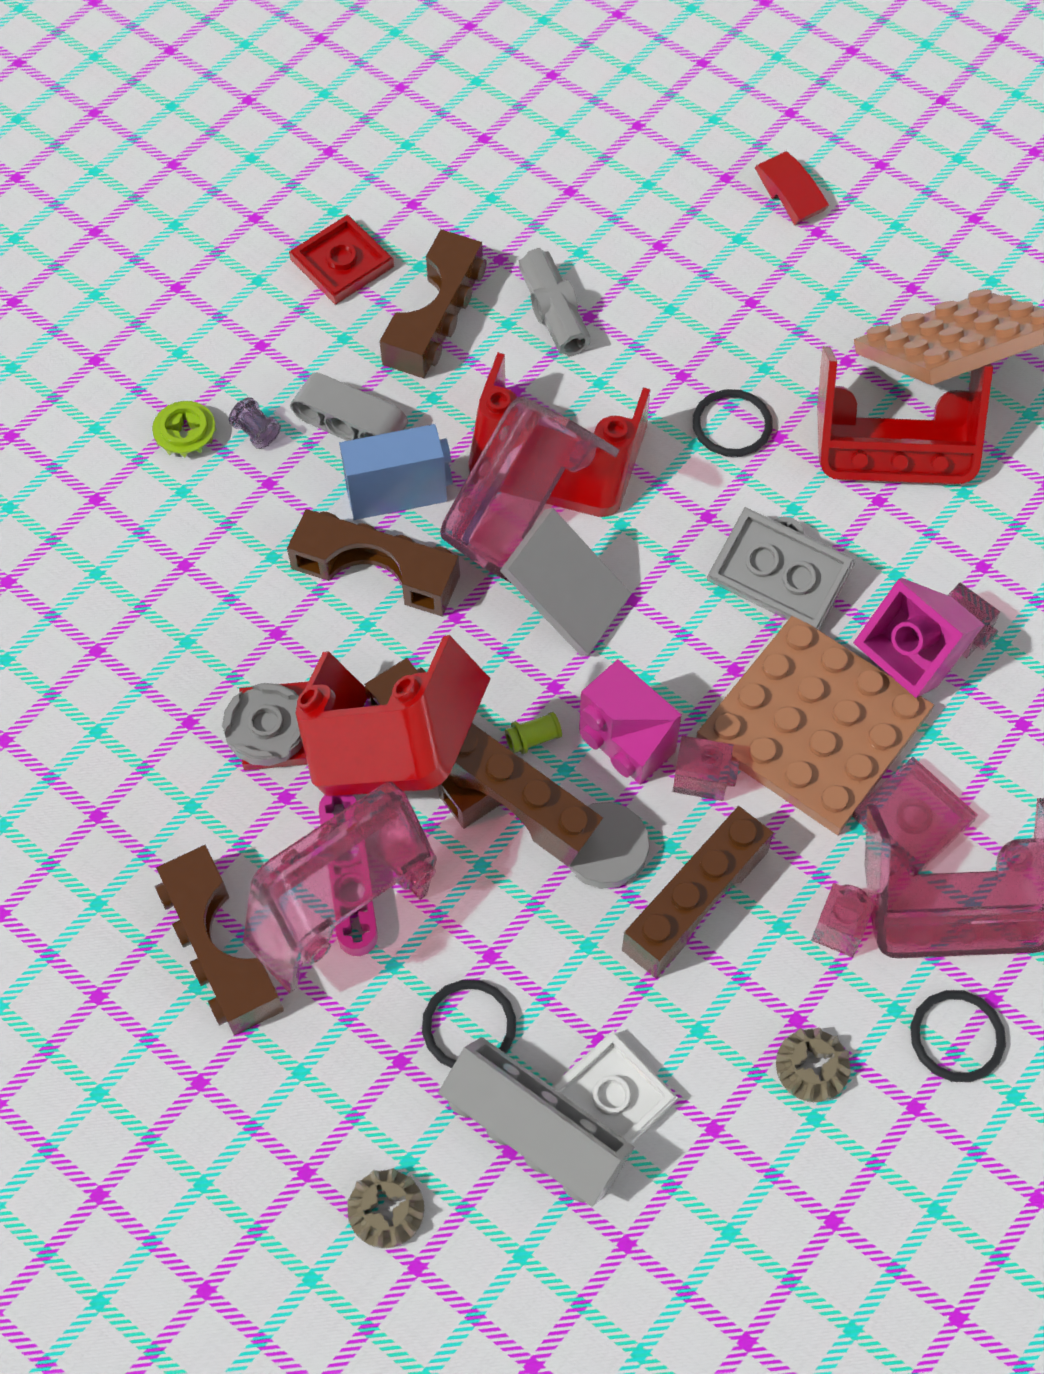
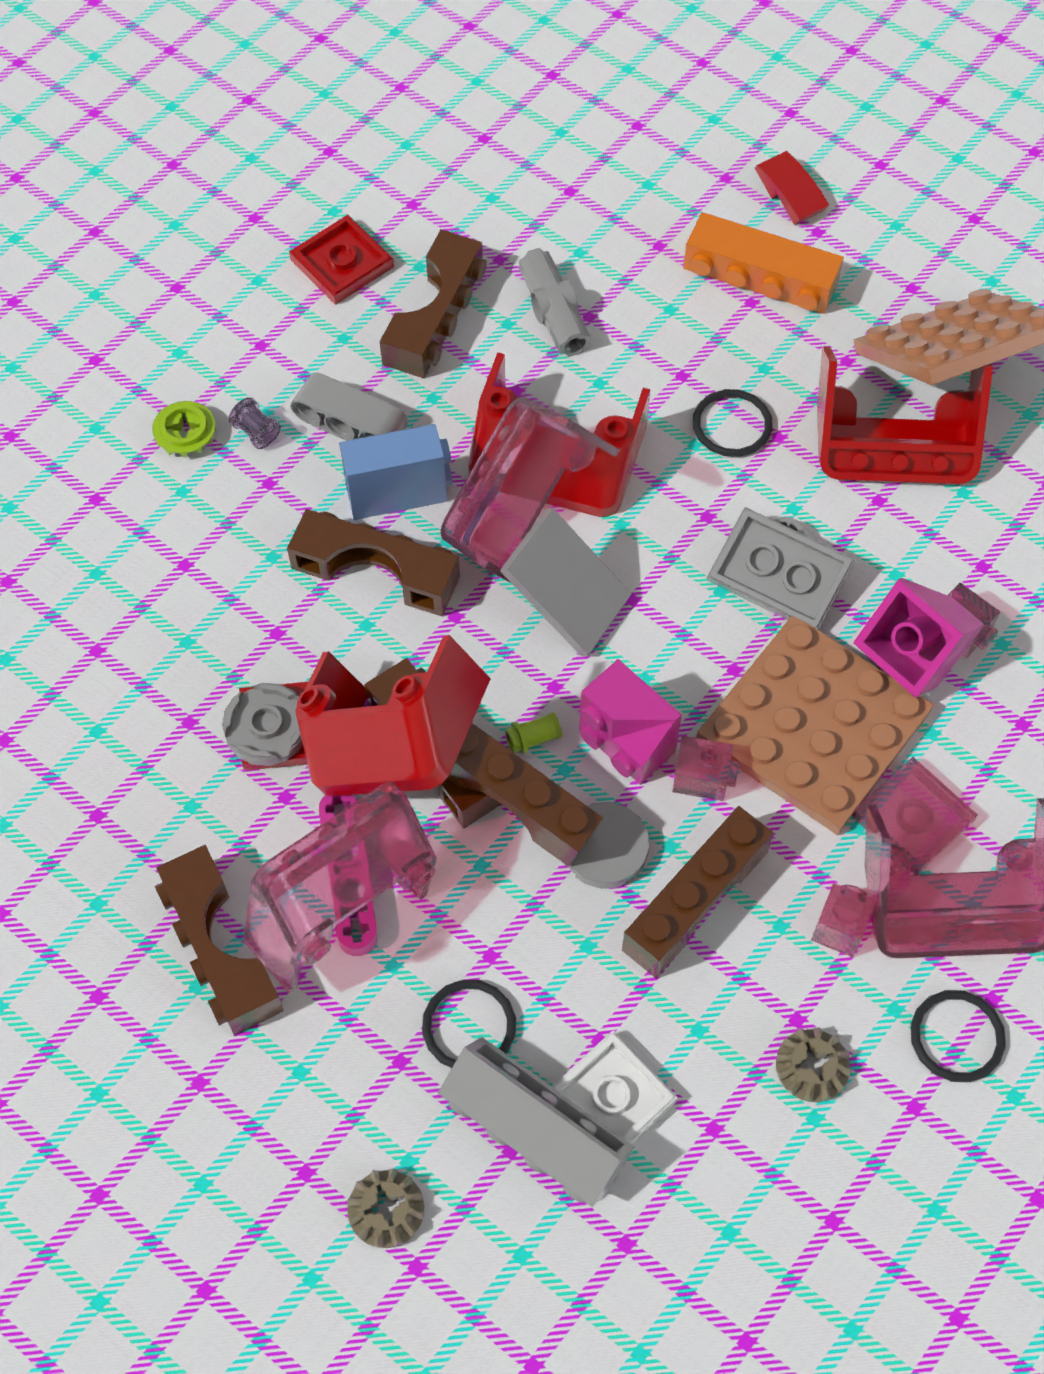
(762, 262): none -> orange brick

